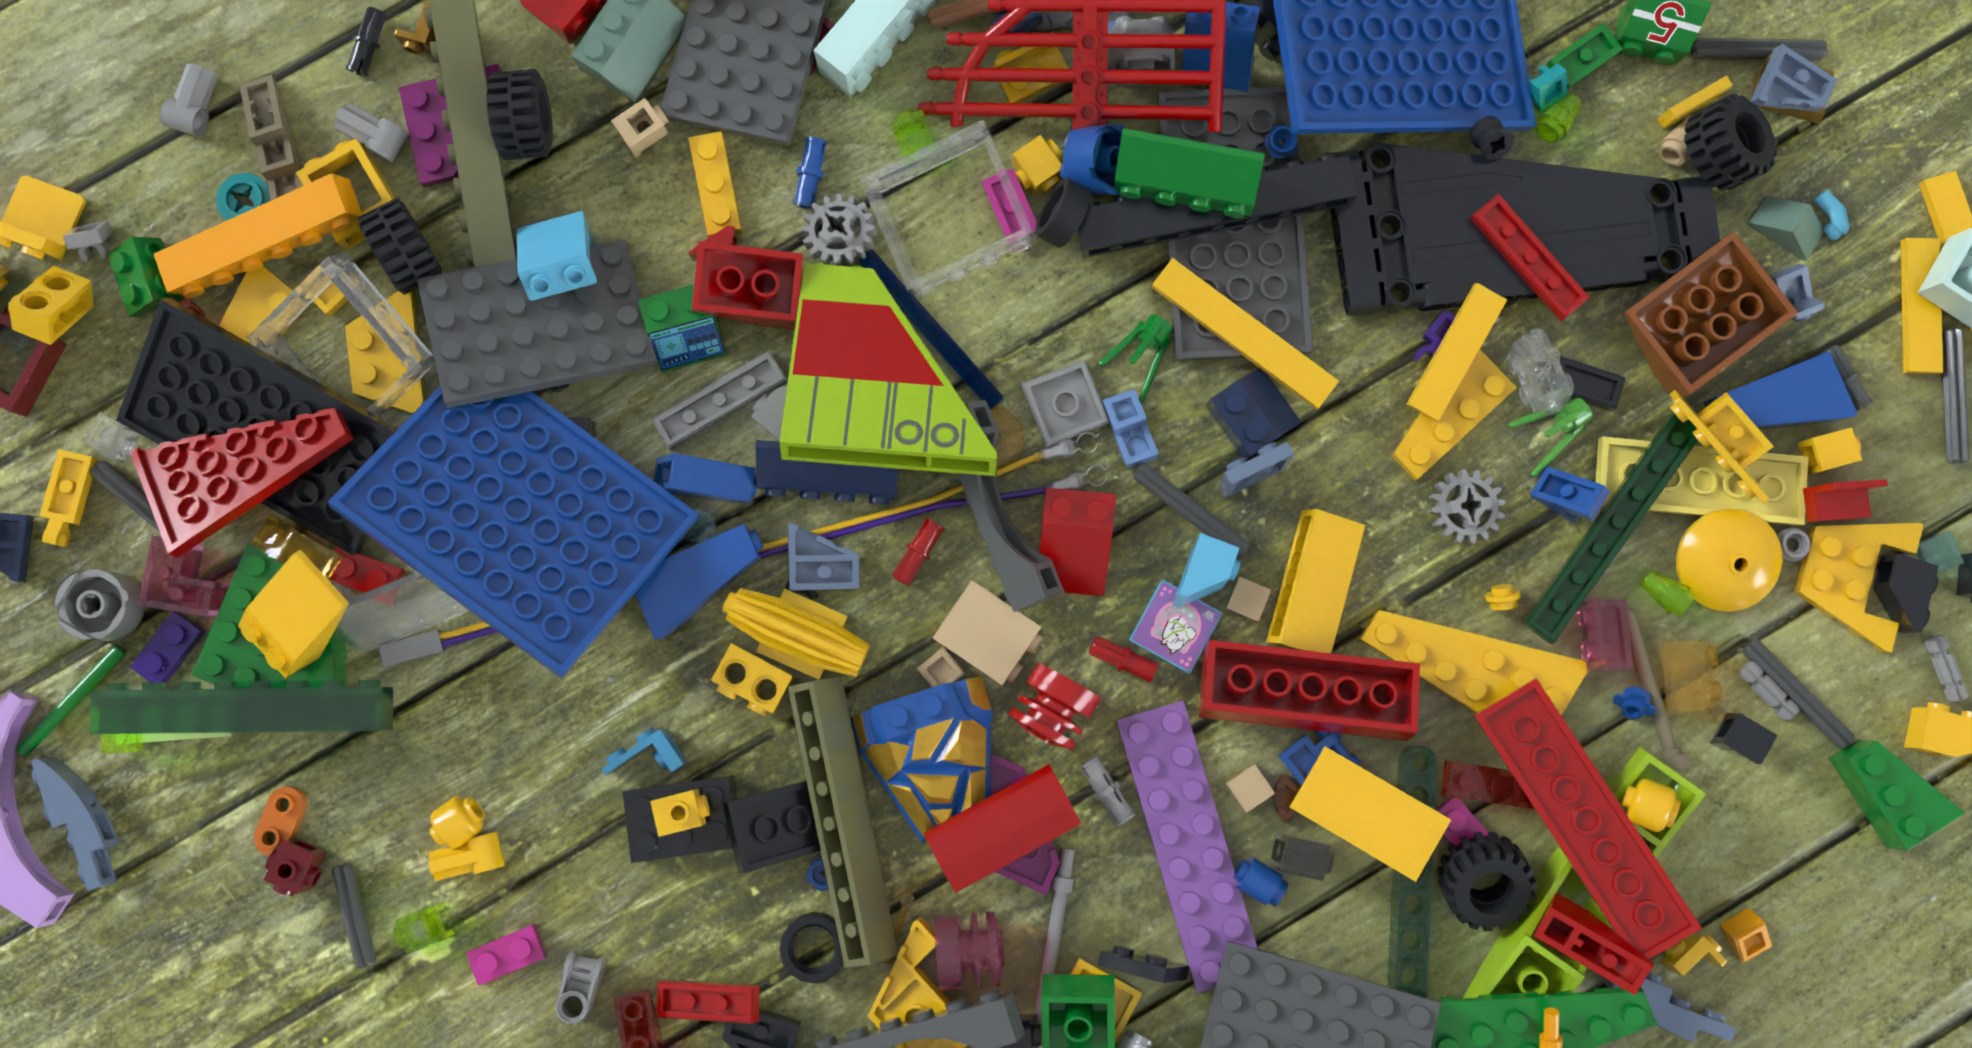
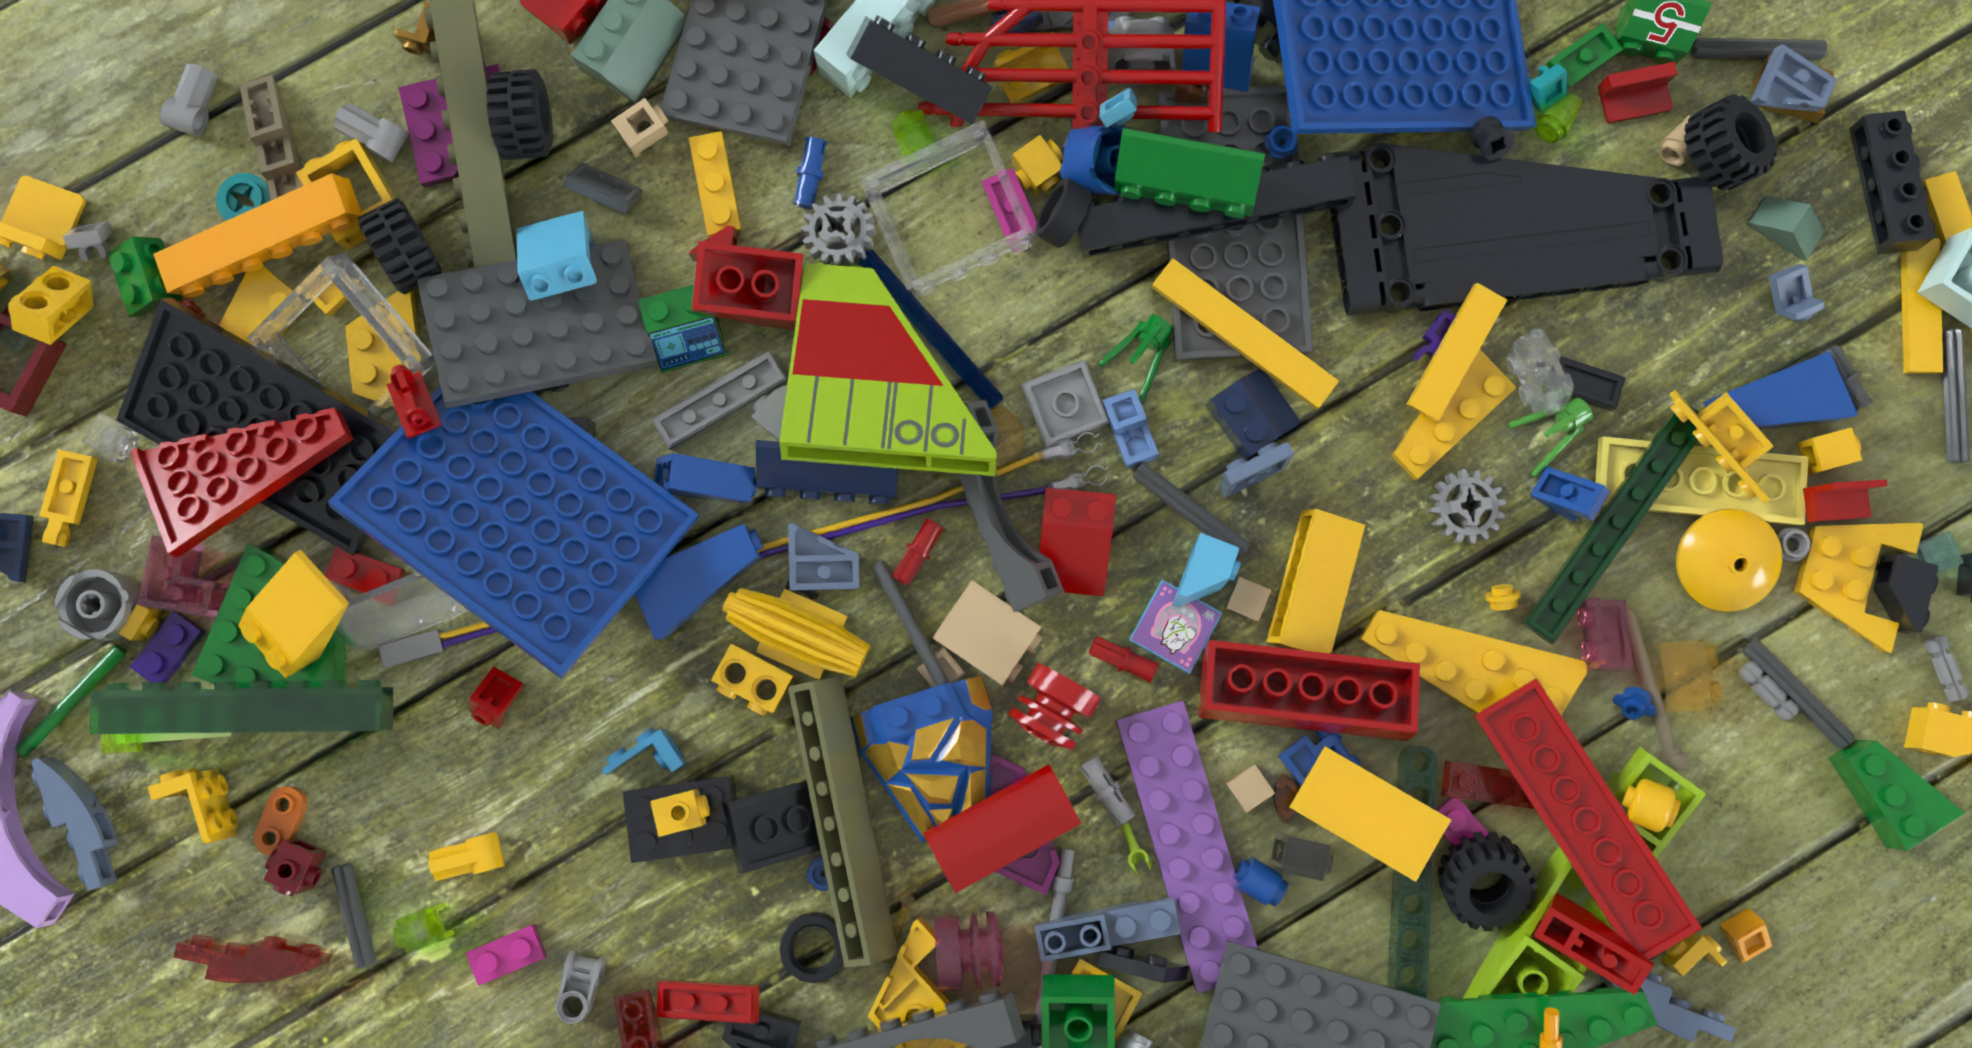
(124, 490): dark grey axle -> none
(141, 623): none -> yellow plate
(207, 797): none -> yellow bracket
(263, 962): none -> clear red slope
(283, 538): clear yellow slope -> none
(366, 41): black axle -> none
(412, 401): none -> red hinge
(457, 821): yellow head -> none
(494, 697): none -> red bracket
(603, 188): none -> dark grey plate
(703, 528): clear light blue tile -> none
(910, 623): none -> dark grey bar
(918, 69): none -> black brick
(1106, 927): none -> sand blue slope
(1118, 108): none -> medium azure plate
(1135, 851): none -> lime hand
(1191, 94): none -> reddish brown tile
(1529, 257): red tile -> none
(1637, 93): none -> red panel
(1668, 593): clear neon green cone -> none
(1695, 102): yellow tile -> none
(1707, 316): dark orange slope -> none
(1744, 737): black panel -> none
(1837, 213): medium azure arm -> none
(1892, 182): none -> black brick

